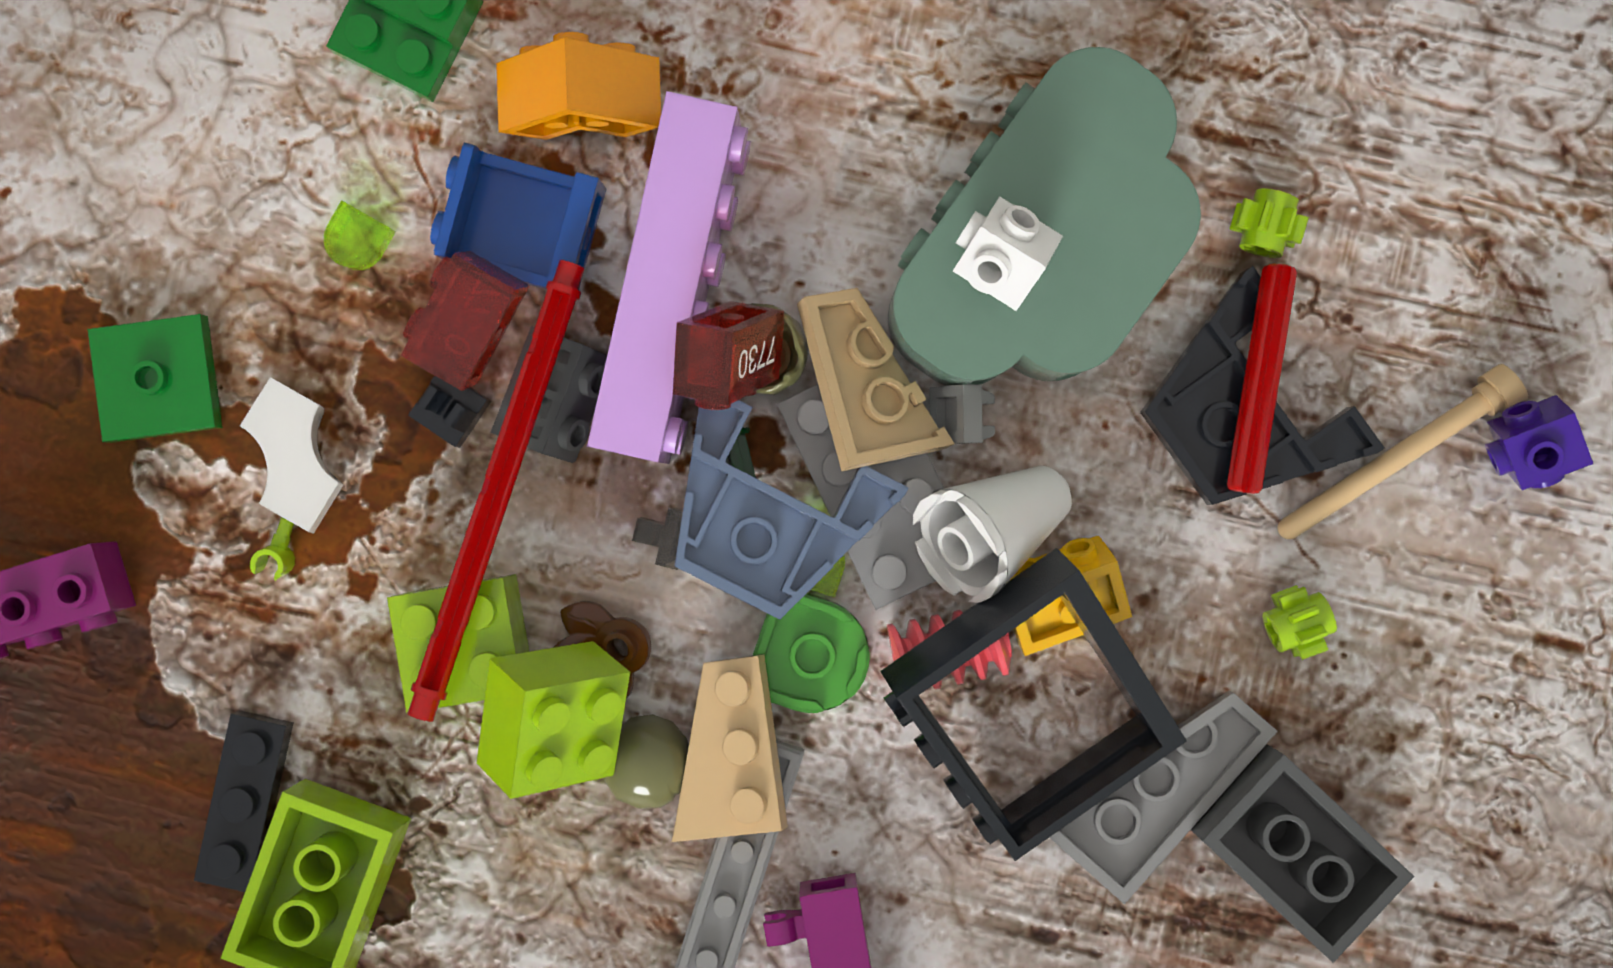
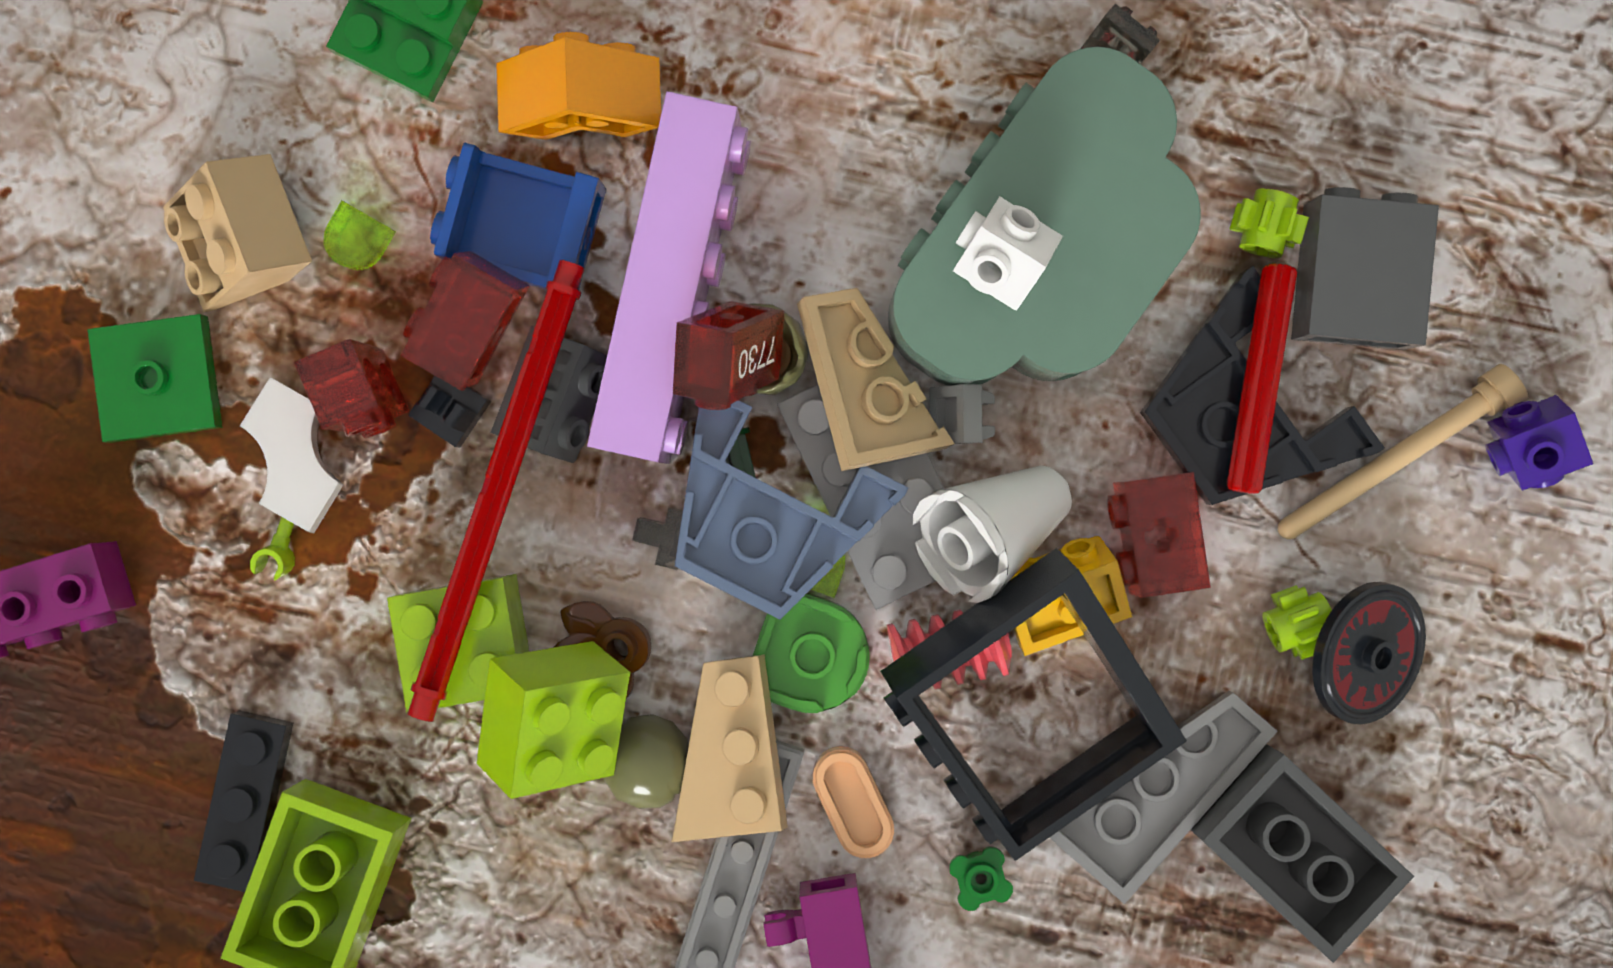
(235, 230): none -> tan slope
(352, 389): none -> clear red brick
(853, 802): none -> light nougat tile
(980, 862): none -> green plate
(1123, 33): none -> clear smoke tile
(1180, 557): none -> clear red brick
(1365, 270): none -> dark grey brick
(1369, 652): none -> black shield

